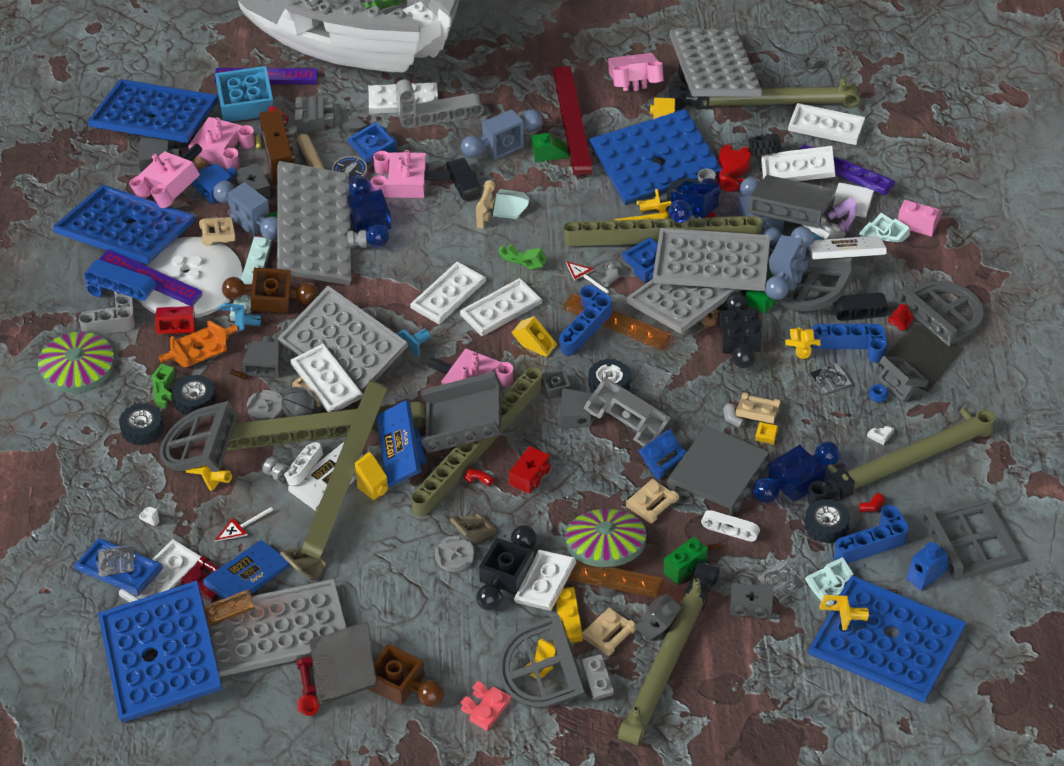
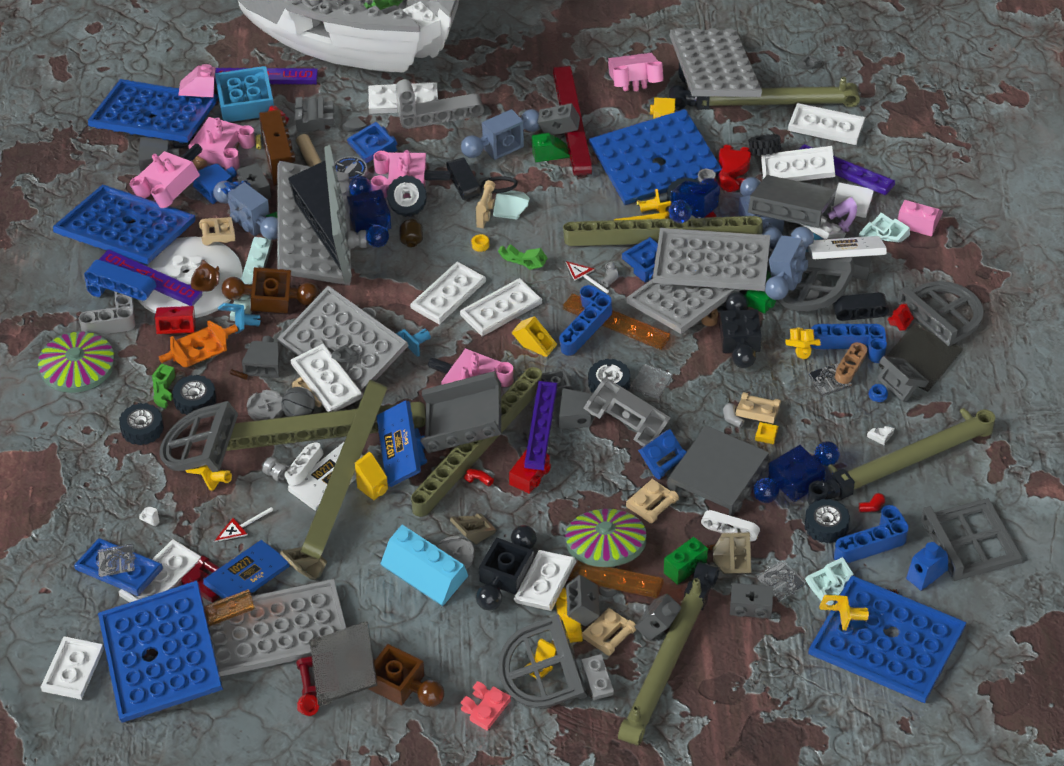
(72, 668): none -> white plate
(199, 82): none -> bright pink slope
(205, 277): none -> reddish brown hat
(230, 186): none -> blue piece
(322, 204): none -> black piece
(345, 354): none -> dark grey tile
(406, 206): none -> black wheel
(411, 233): none -> dark brown head
(423, 565): none -> medium azure slope
(480, 243): none -> yellow tile
(501, 178): none -> black tyre
(541, 425): none -> dark purple tile
(559, 119): none -> dark grey brick
(582, 600): none -> dark grey brick
(733, 553): none -> dark tan slope
(851, 369): none -> medium nougat beam

